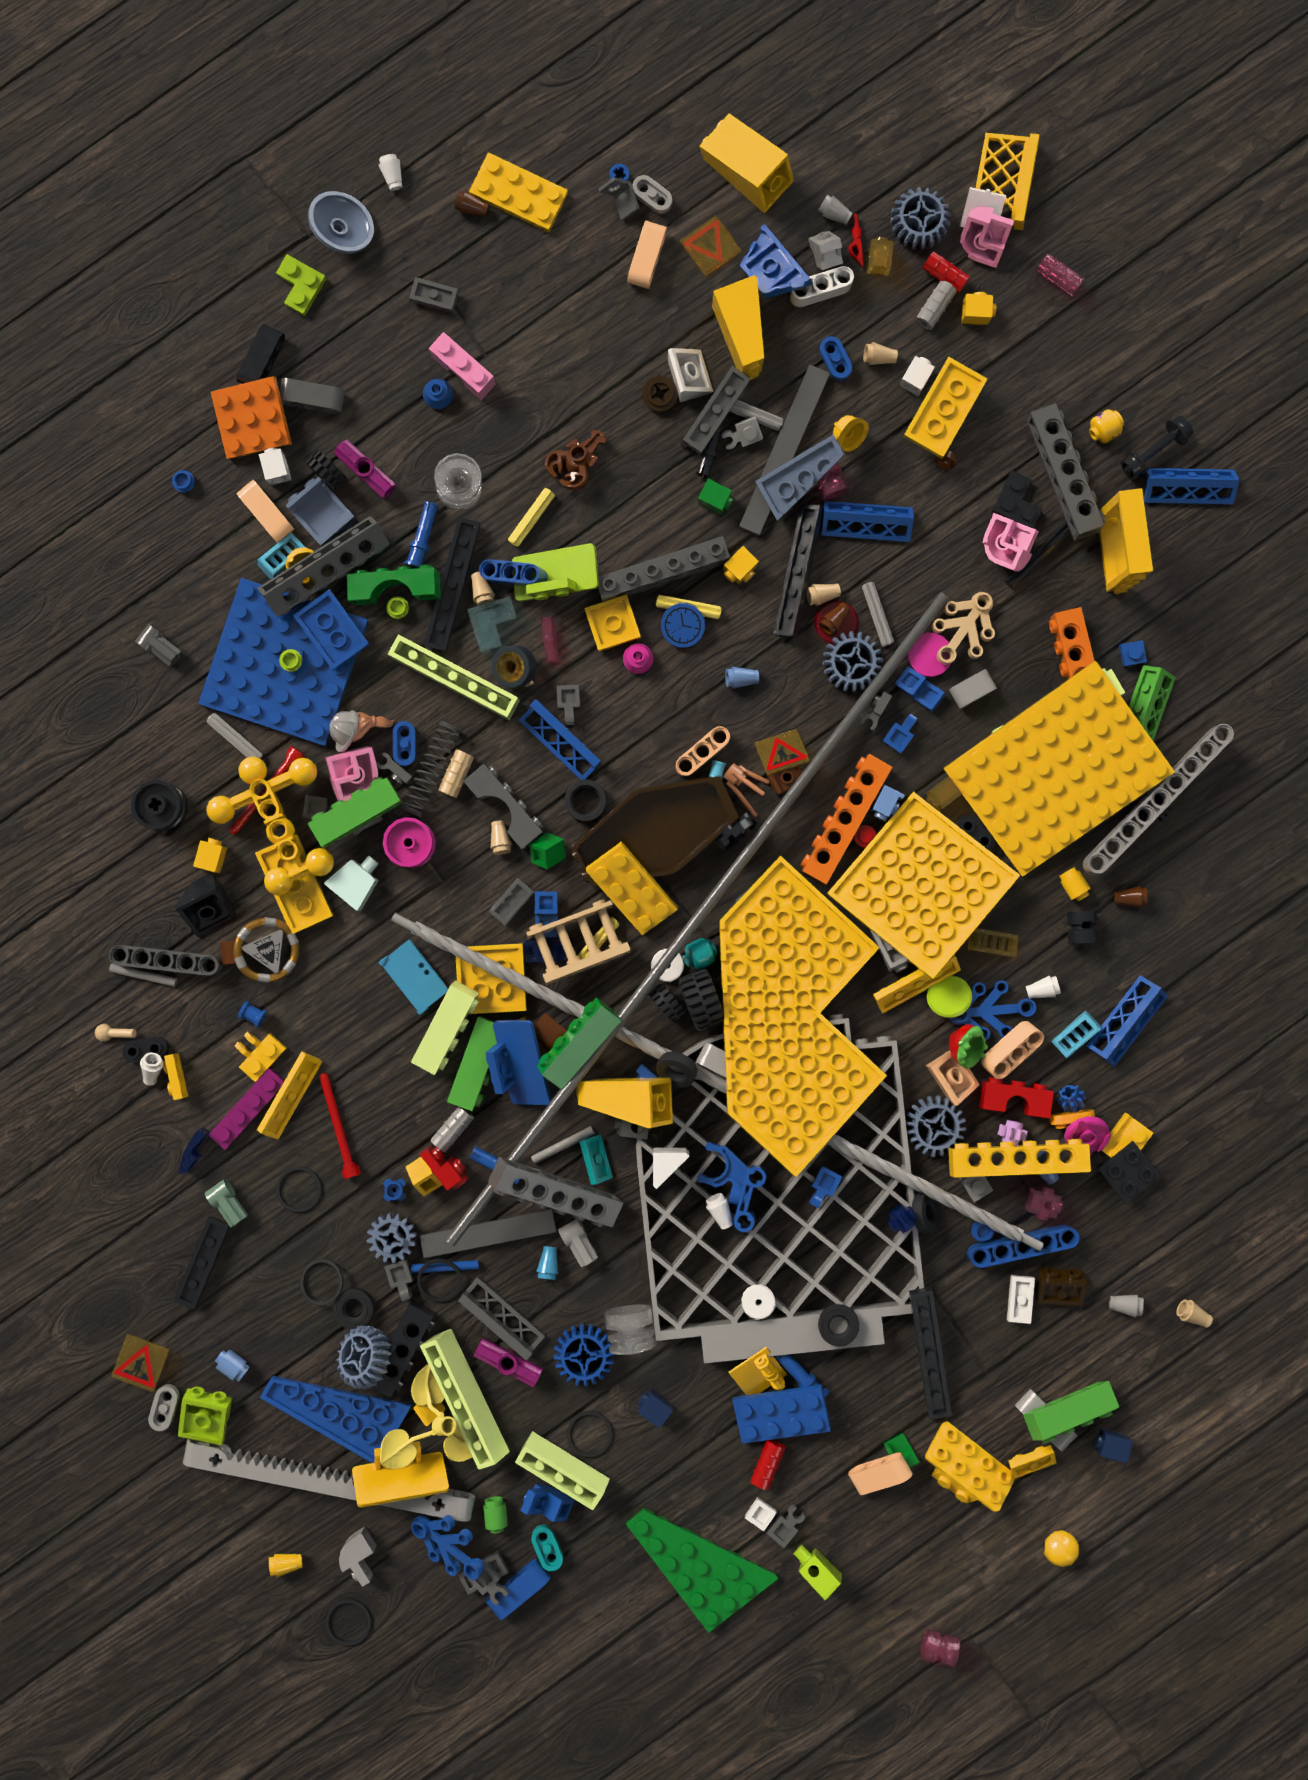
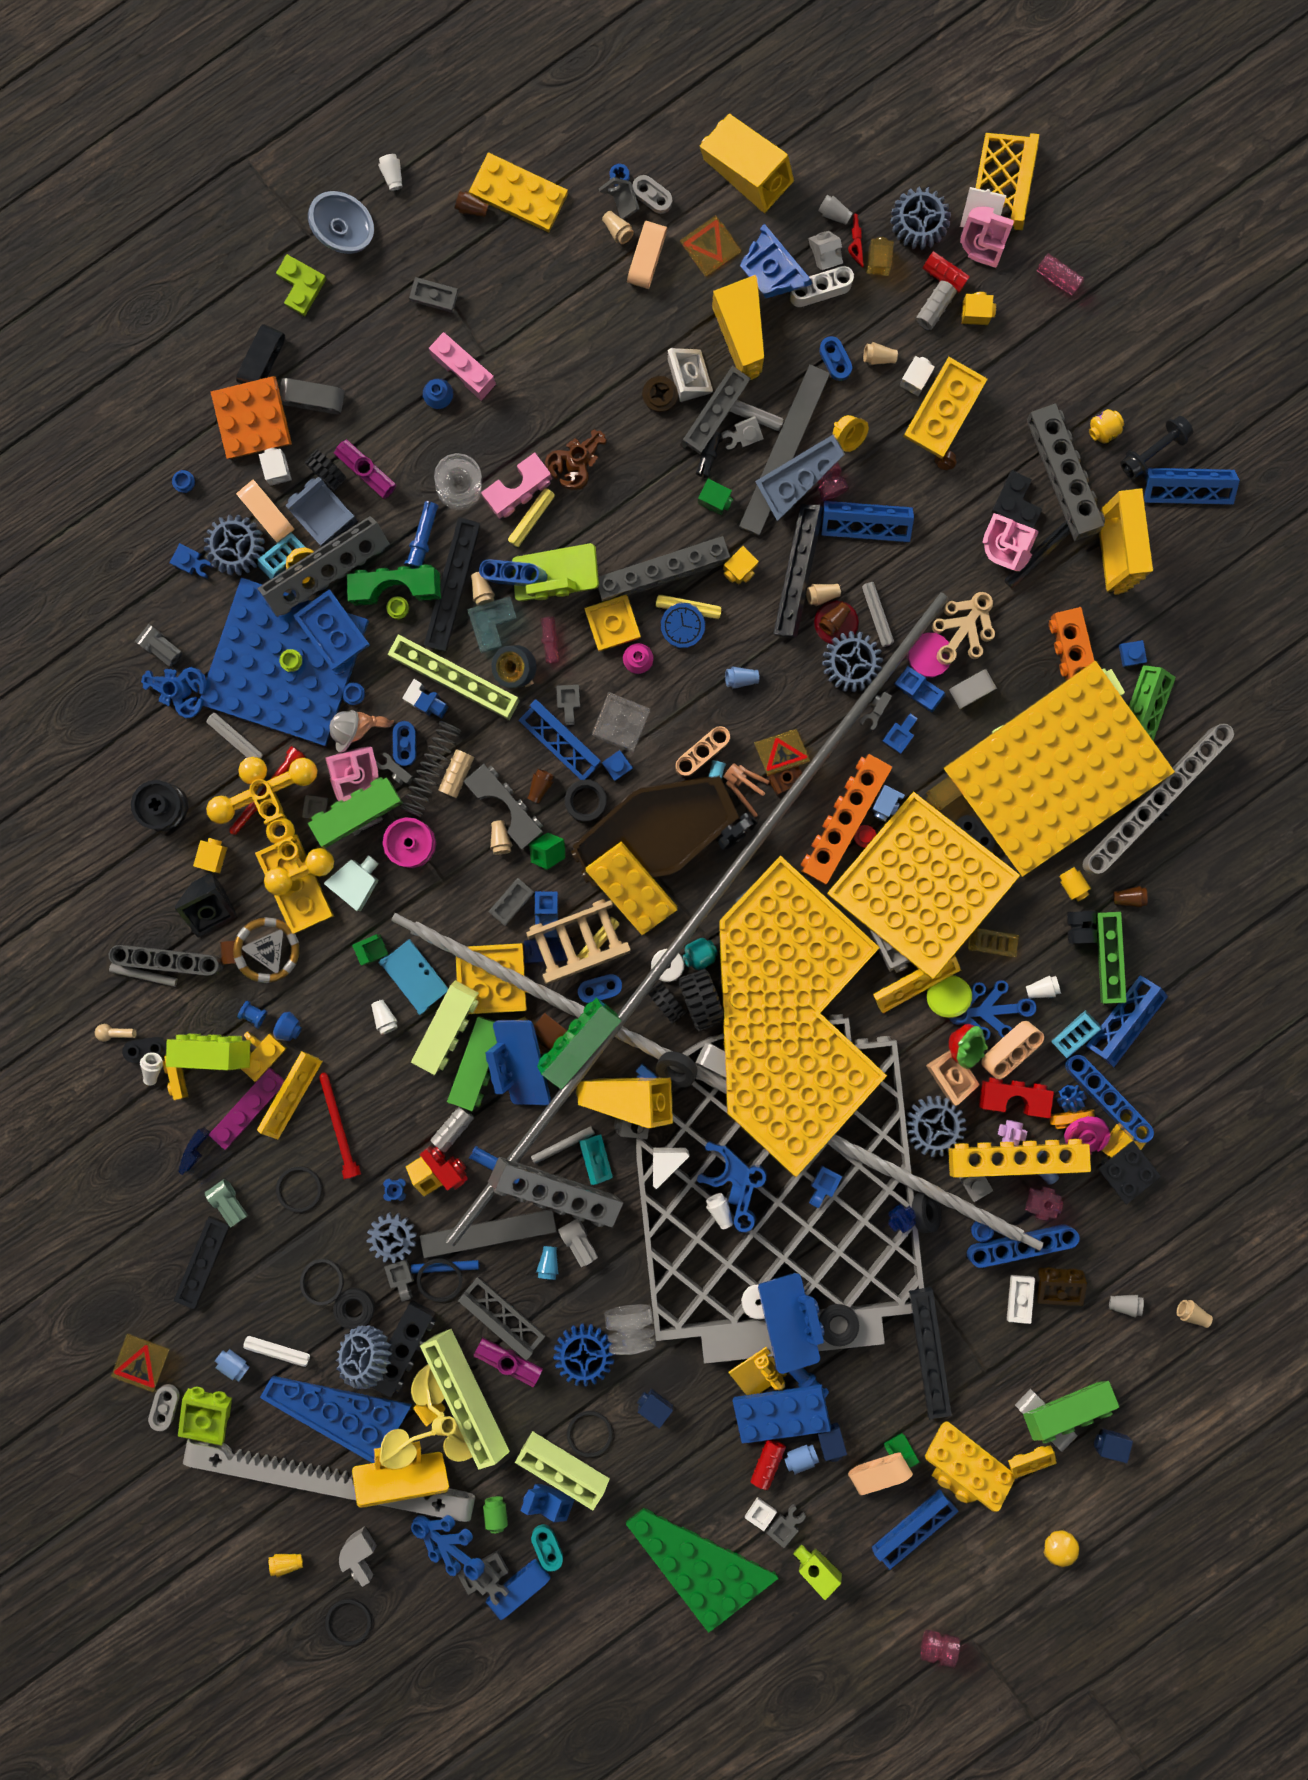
(178, 689): none -> blue animal
(188, 560): none -> blue plate
(208, 1052): none -> lime brick
(226, 547): none -> sand blue gear
(276, 1351): none -> white axle
(287, 1027): none -> blue cone
(353, 693): none -> blue plate
(370, 949): none -> green panel
(383, 1017): none -> white cone
(425, 703): none -> blue hips
(504, 500): none -> bright pink arch
(540, 784): none -> reddish brown cone
(600, 988): none -> blue plate
(617, 765): none -> blue plate
(619, 229): none -> tan cone
(621, 722): none -> clear brick
(791, 1322): none -> blue bracket
(801, 1459): none -> medium blue brick
(832, 1444): none -> dark blue brick
(911, 1525): none -> blue fence
(1111, 958): none -> bright green brick
(1119, 1104): none -> blue beam

